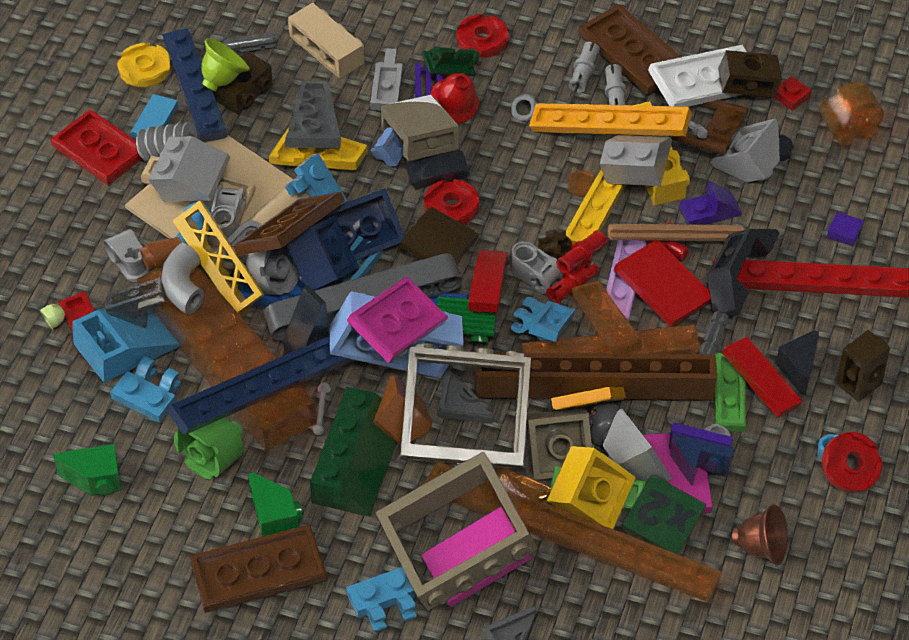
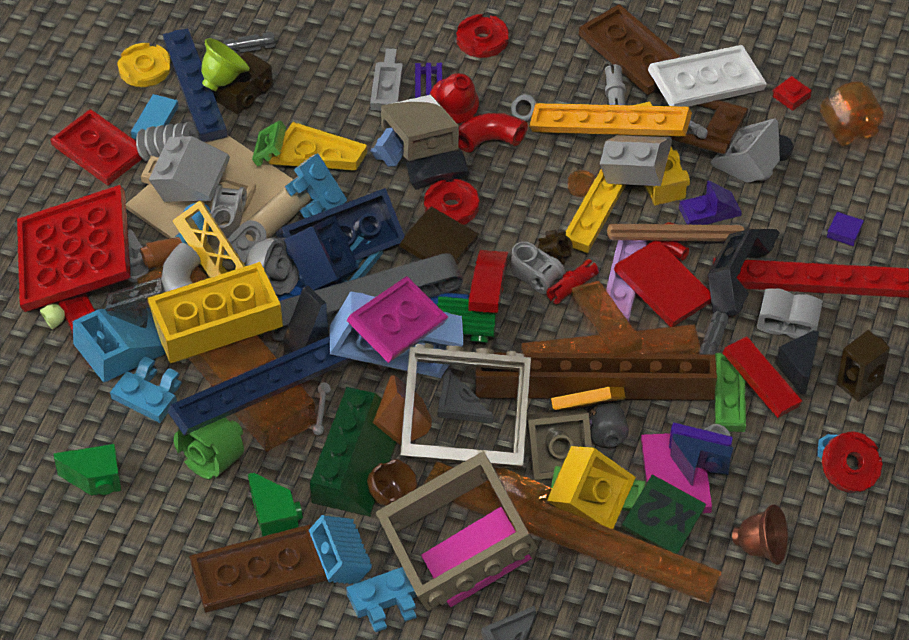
(73, 248): none -> red plate
(215, 312): none -> yellow slope
(269, 145): none -> bright green tile
(289, 223): reddish brown plate -> none
(313, 118): dark grey wing -> none
(326, 40): tan brick -> none
(340, 549): none -> dark azure brick
(391, 481): none -> reddish brown hair
(449, 61): dark green hinge -> none
(491, 127): none -> red cylinder
(545, 320): dark azure plate -> none
(581, 252): red pin -> none
(584, 67): light grey pin -> none
(632, 450): light grey slope -> none
(750, 73): dark brown brick -> none
(788, 313): none -> light grey brick

